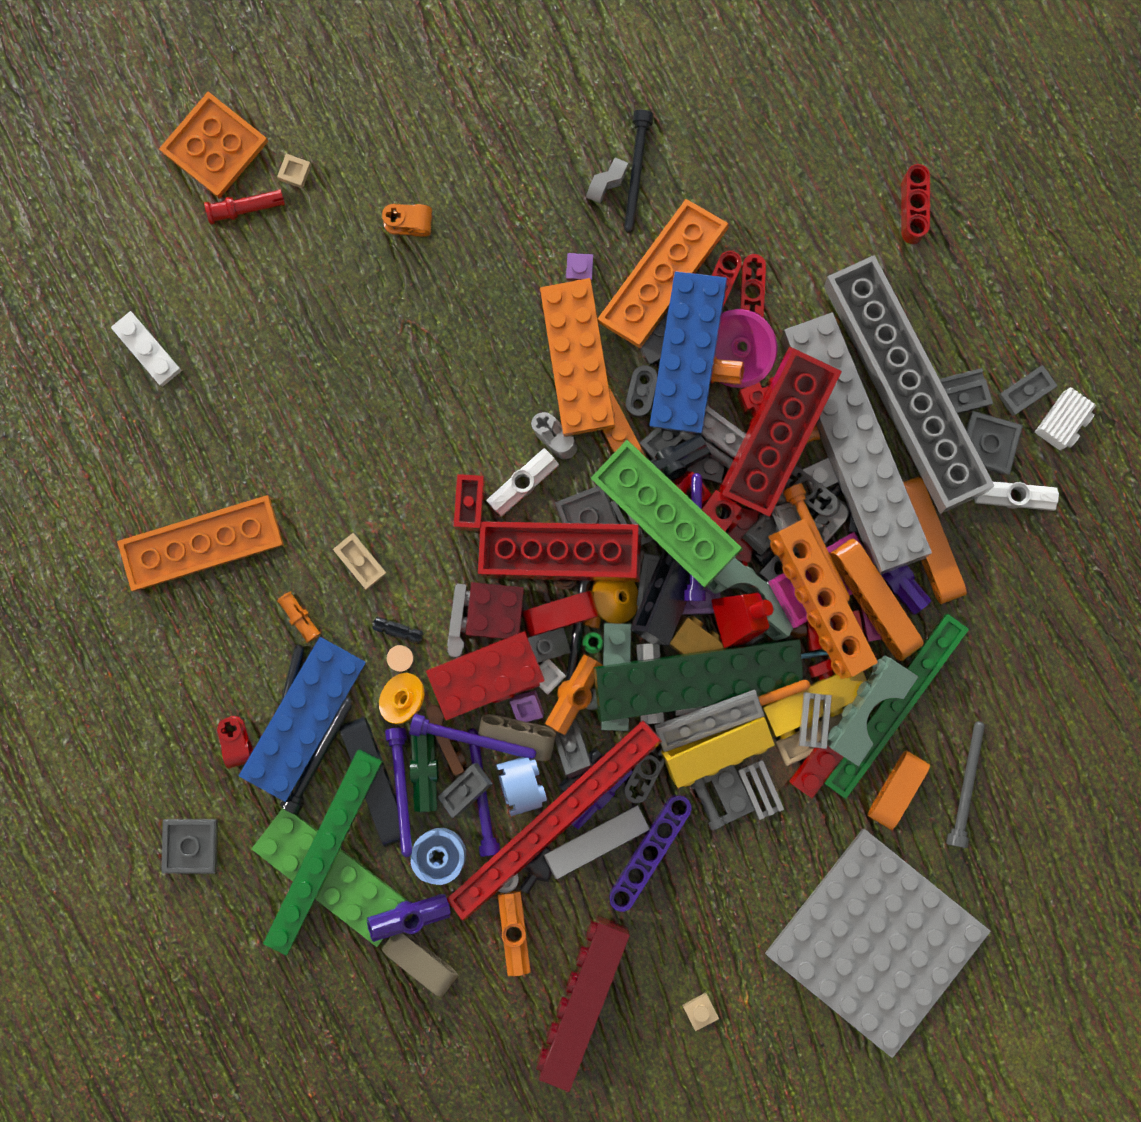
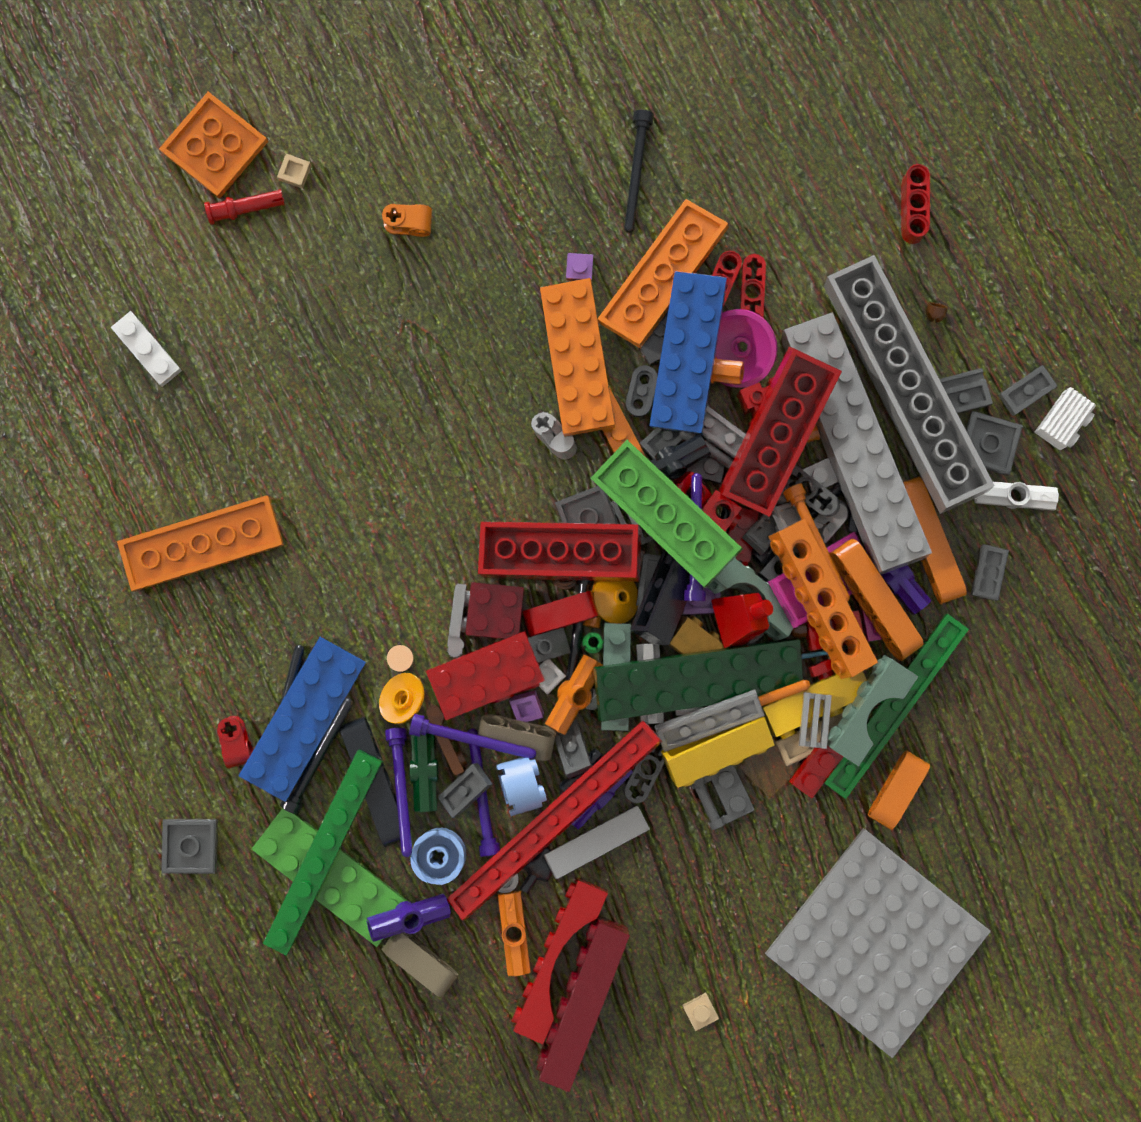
(298, 617): orange pin -> none
(359, 561): tan plate -> none
(397, 630): black axle -> none
(469, 502): red brick -> none
(535, 470): white piece -> none
(537, 1011): none -> red arch
(607, 180): light grey piece -> none
(648, 866): dark purple beam -> none
(769, 810): light grey tile -> none
(936, 311): none -> reddish brown hinge
(958, 835): dark grey piece -> none
(989, 572): none -> dark grey plate

